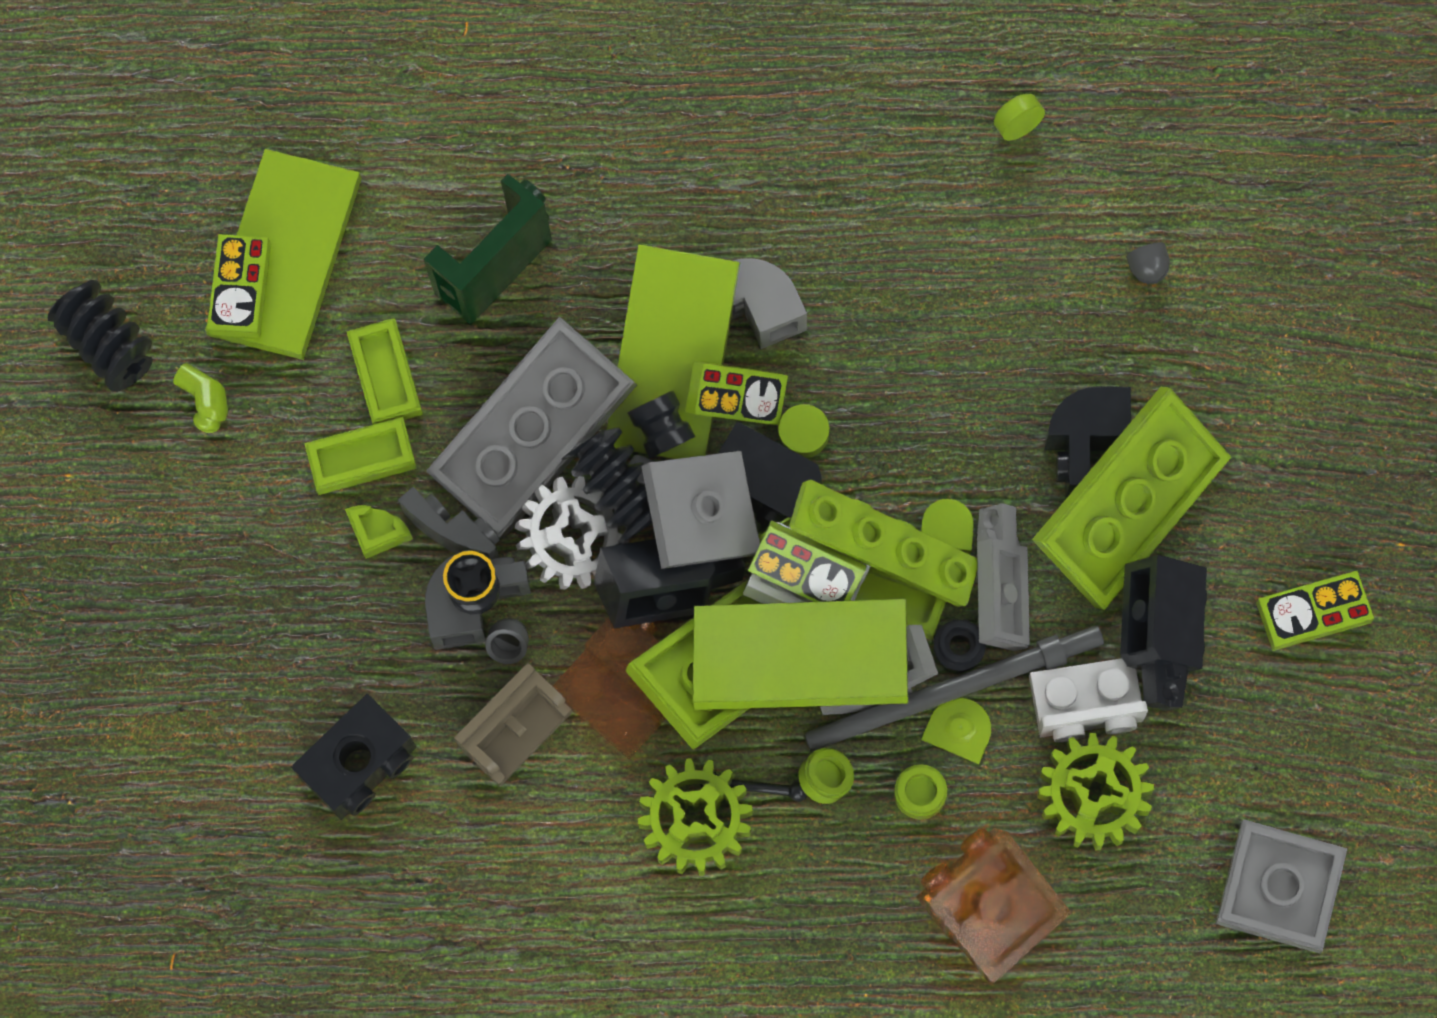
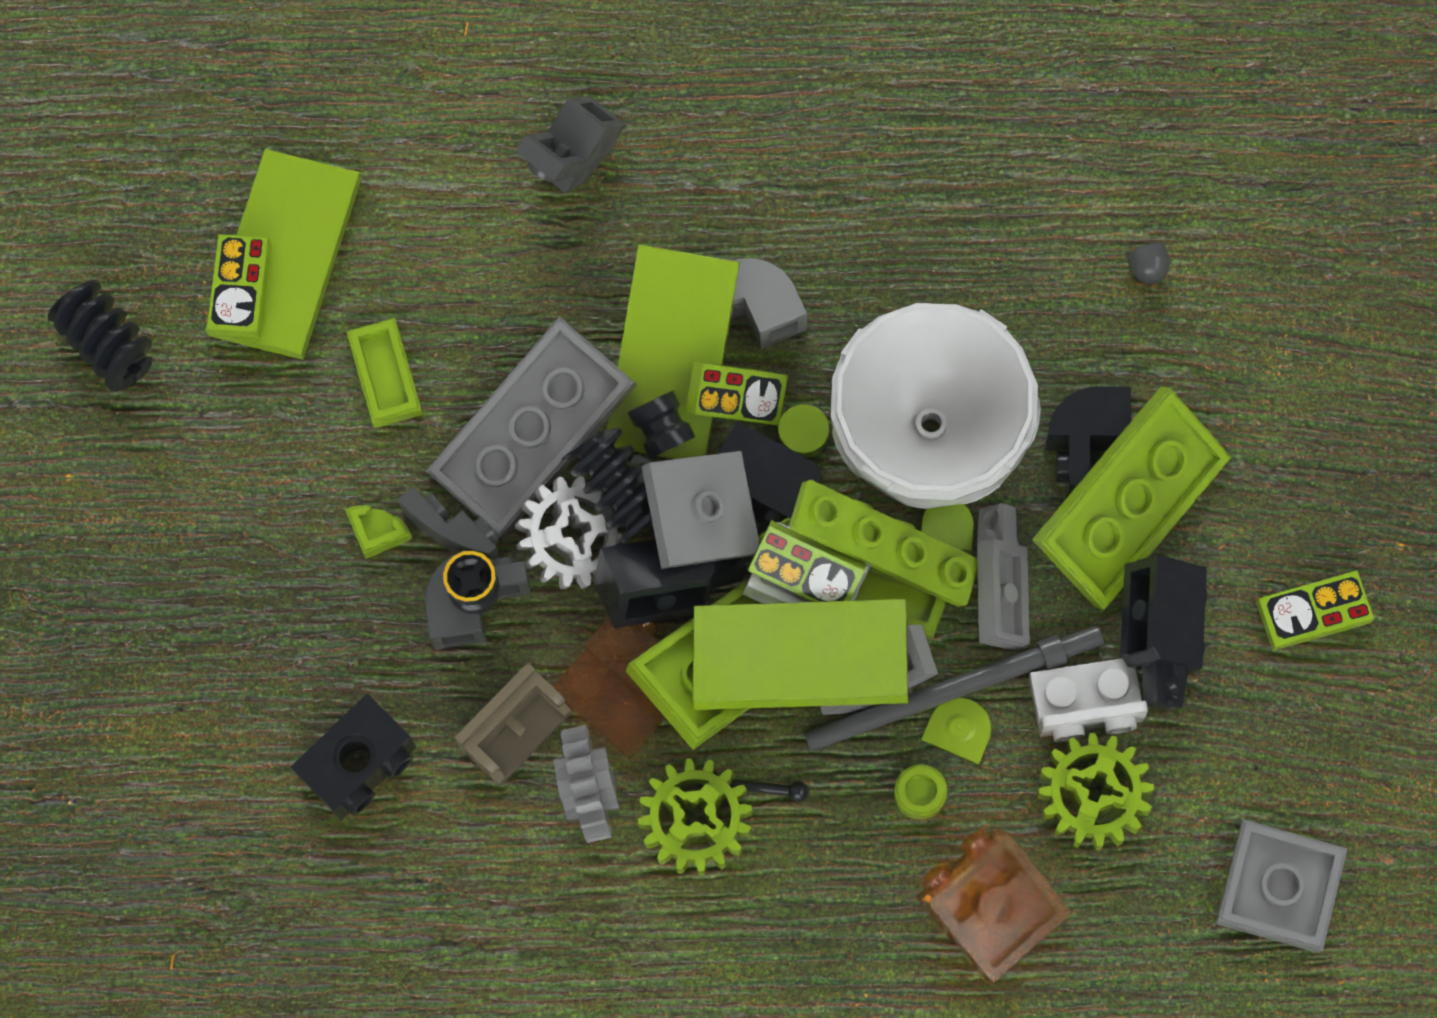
(208, 394): lime arm -> none
(360, 456): lime tile -> none
(498, 258): dark green panel -> none
(507, 641): dark grey hinge -> none
(573, 144): none -> dark grey brick
(586, 783): none -> light grey gear
(826, 775): lime tile -> none
(943, 368): none -> white rock
(958, 630): black plate -> none
(1019, 116): lime tile -> none

